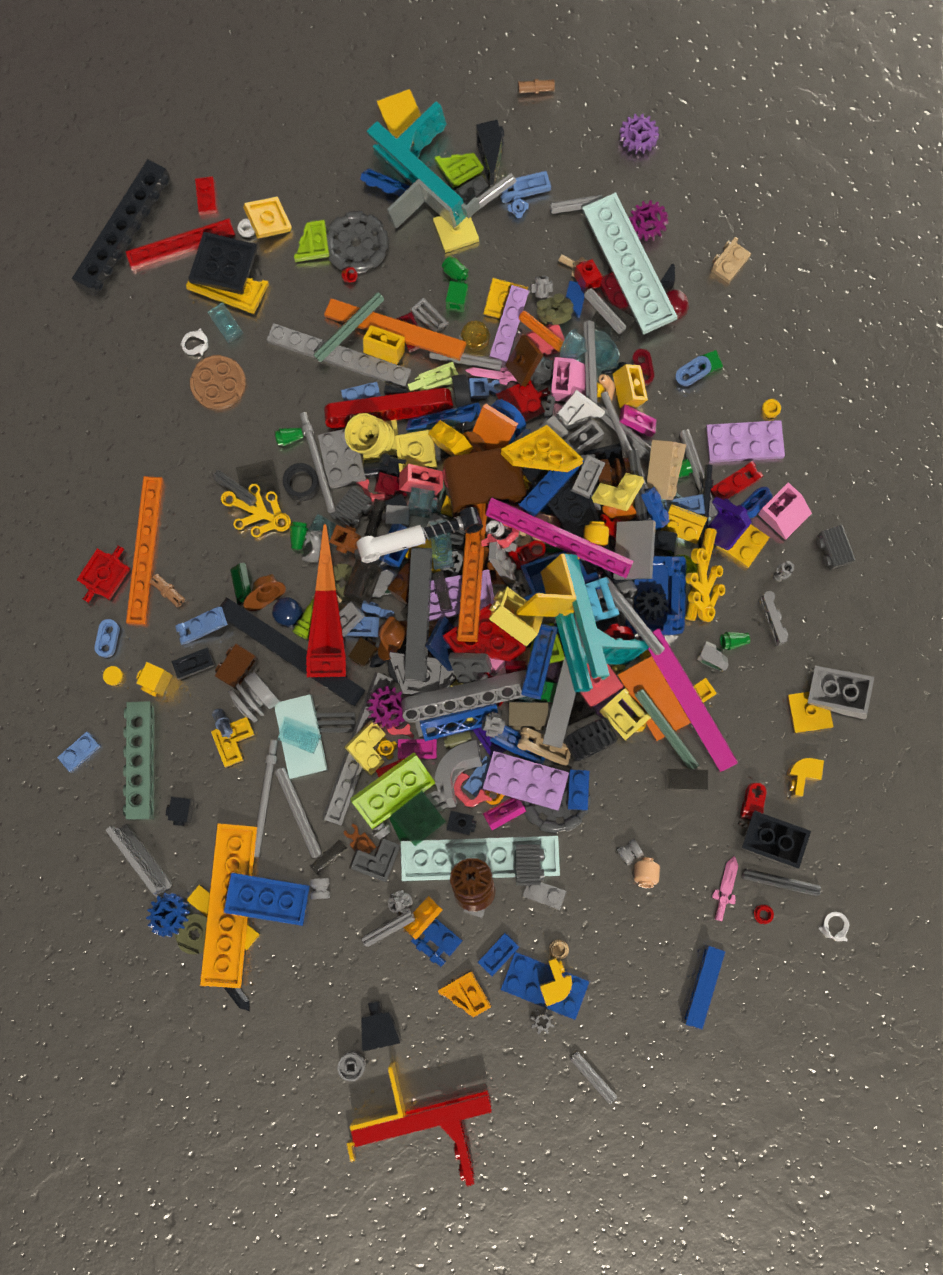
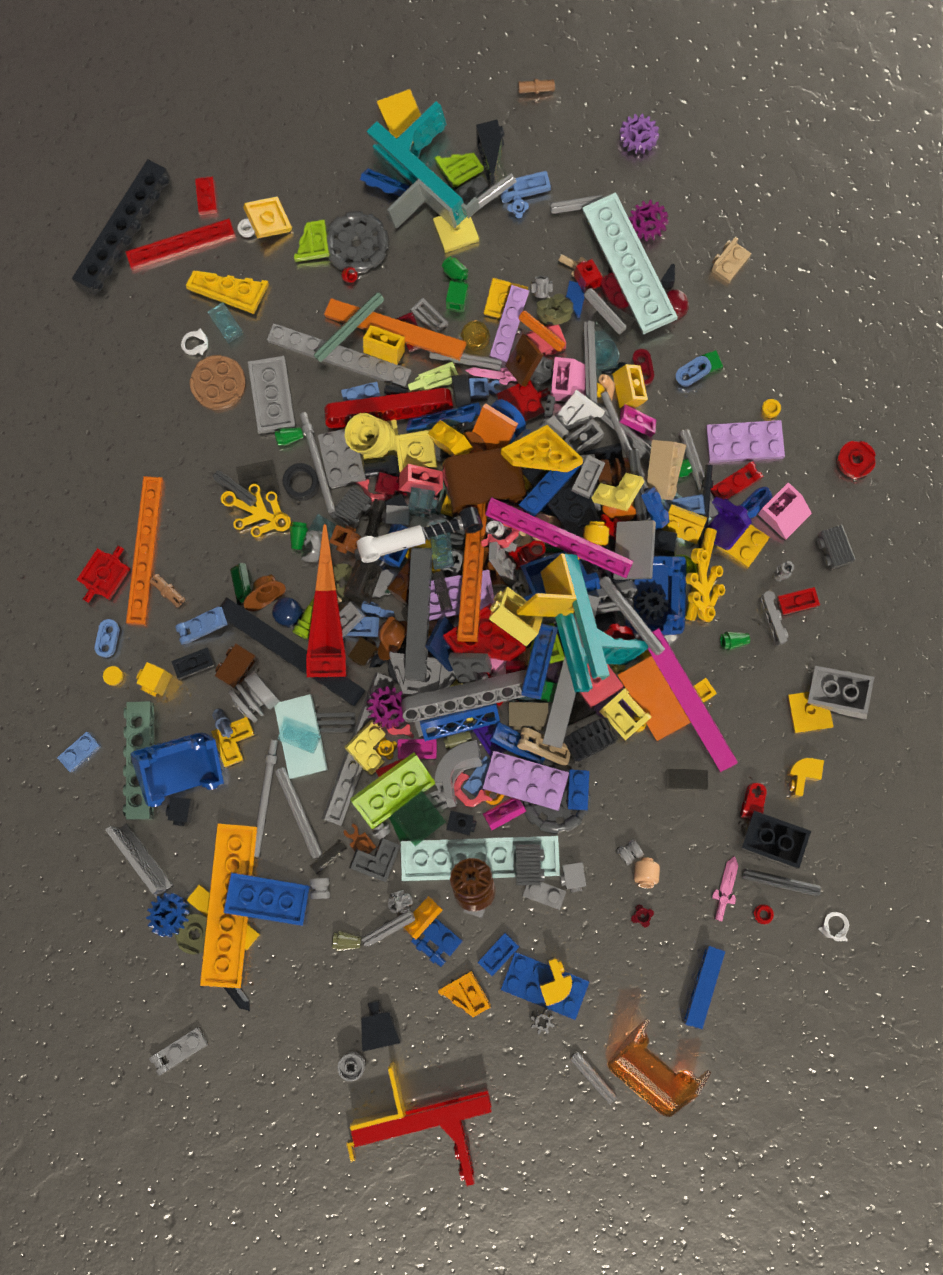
(177, 767): none -> blue windscreen
(179, 1050): none -> light grey plate
(223, 263): black plate -> none
(271, 394): none -> light grey plate
(345, 941): none -> olive cone
(385, 459): black hand -> none
(493, 724): light grey gear -> none
(558, 949): tan plate -> none
(573, 345): clear light blue piece -> none
(573, 877): none -> light grey brick
(594, 601): medium azure plate -> none
(648, 913): none -> dark red plate
(651, 1077): none -> clear orange windscreen
(666, 729): sand green axle -> none
(713, 657): light grey rock -> none
(798, 601): none -> red plate
(855, 449): none -> red plate

